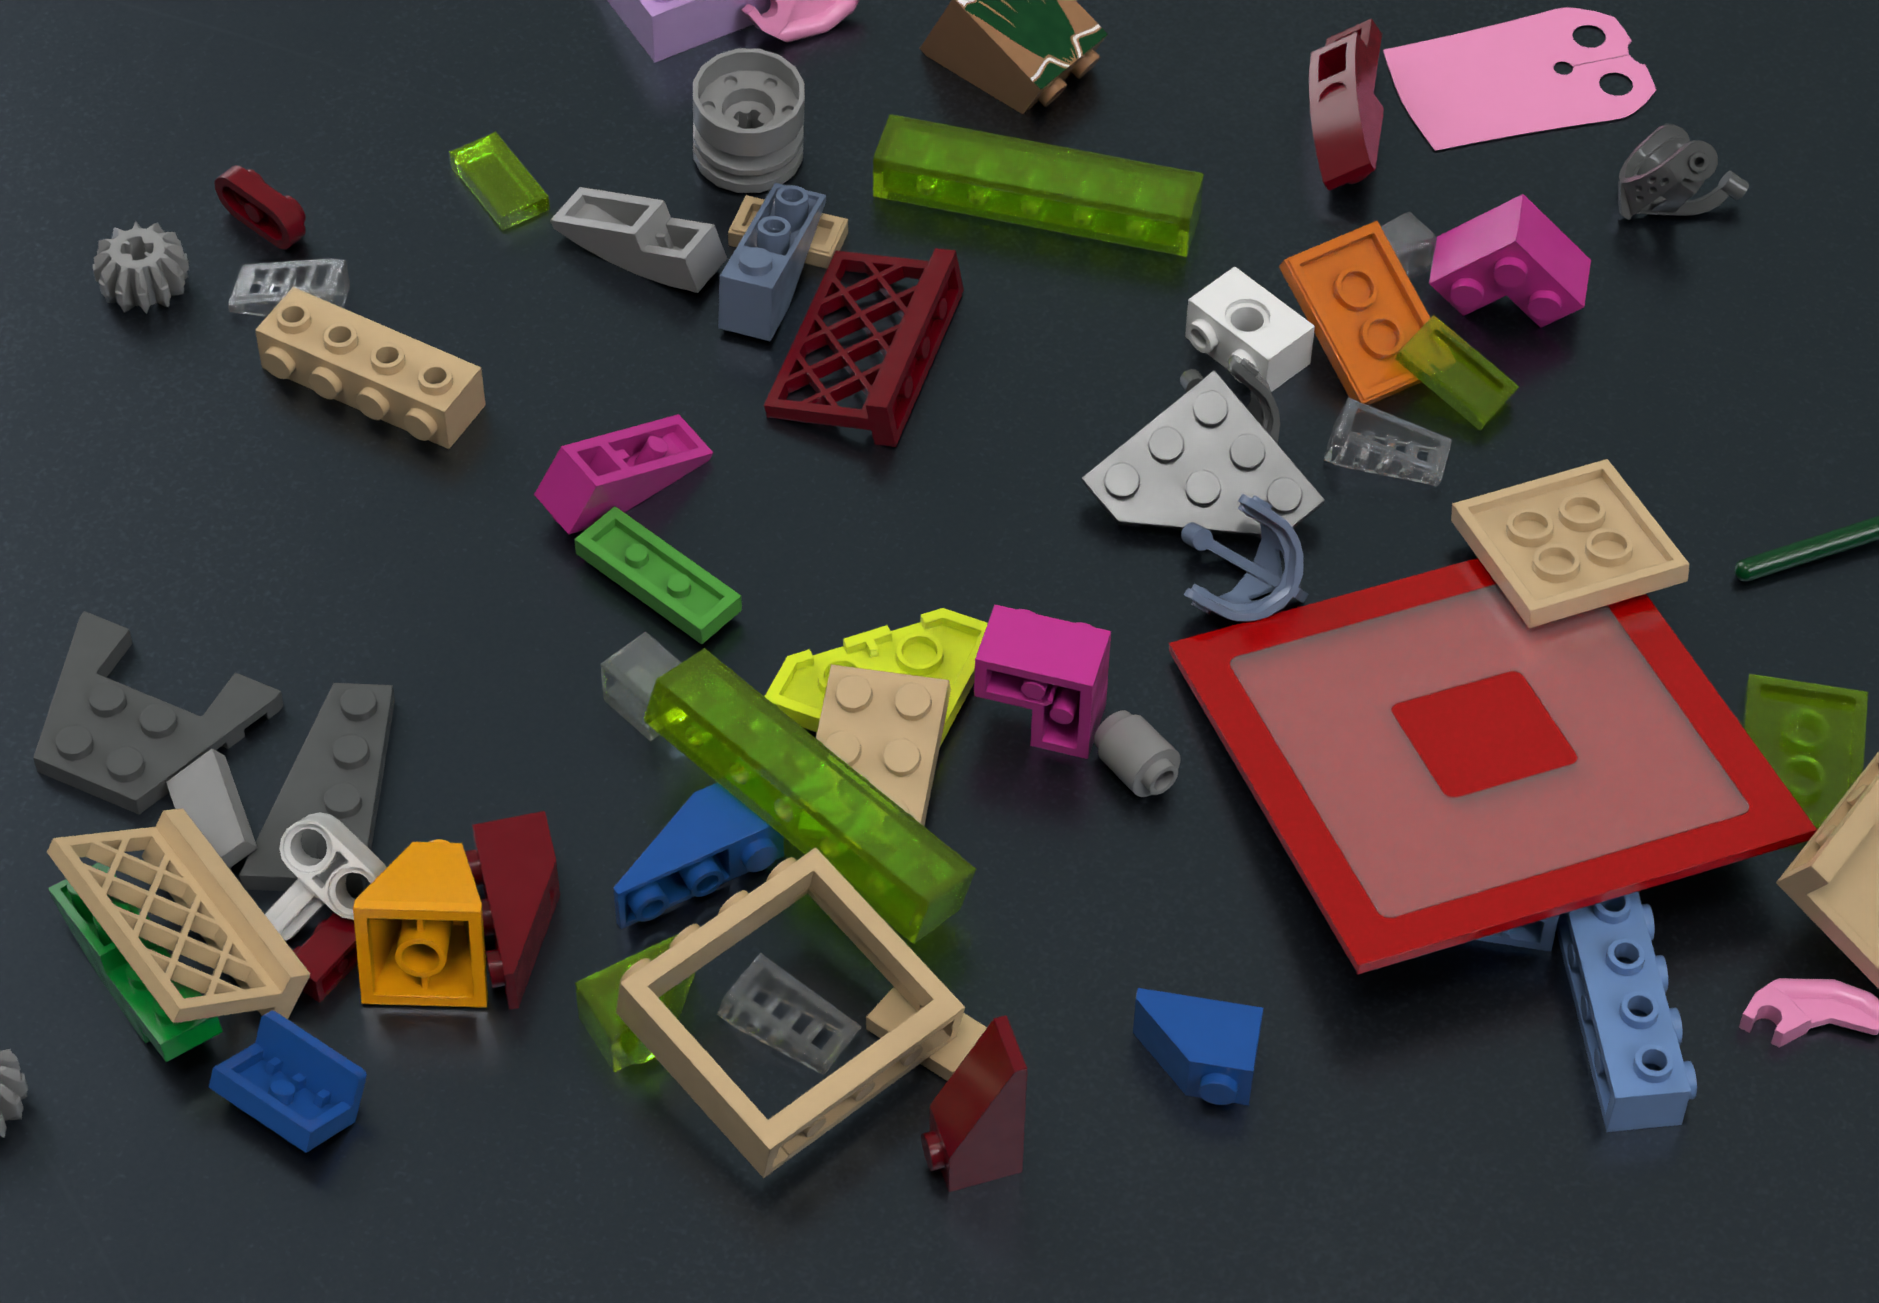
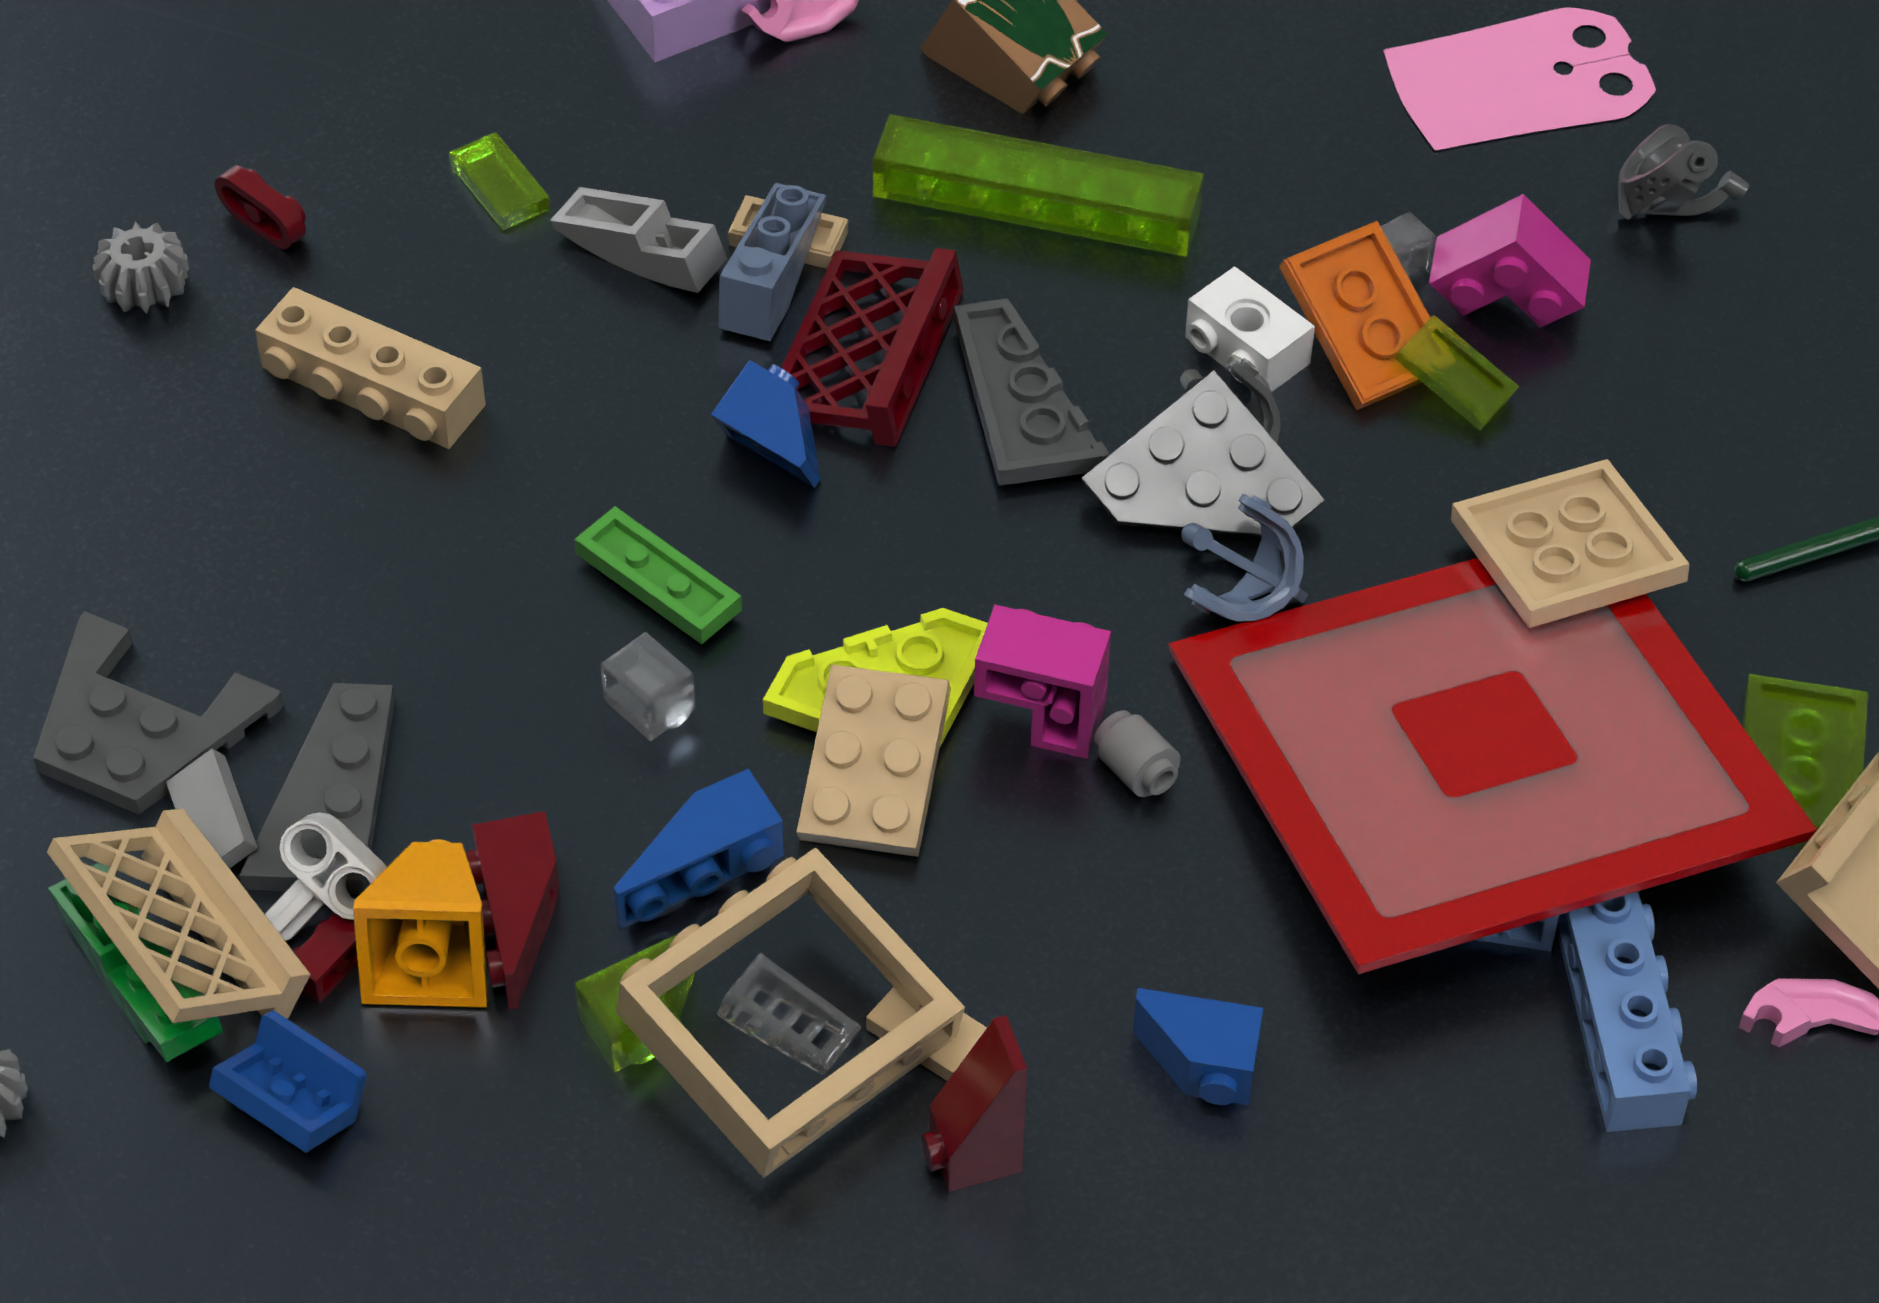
(320, 277): clear slope -> none
(618, 470): dark pink slope -> none
(748, 120): light grey wheel -> none
(771, 420): none -> blue slope
(809, 794): clear neon green brick -> none
(1020, 400): none -> dark grey wing
(1344, 106): dark red slope -> none
(1356, 445): clear slope -> none

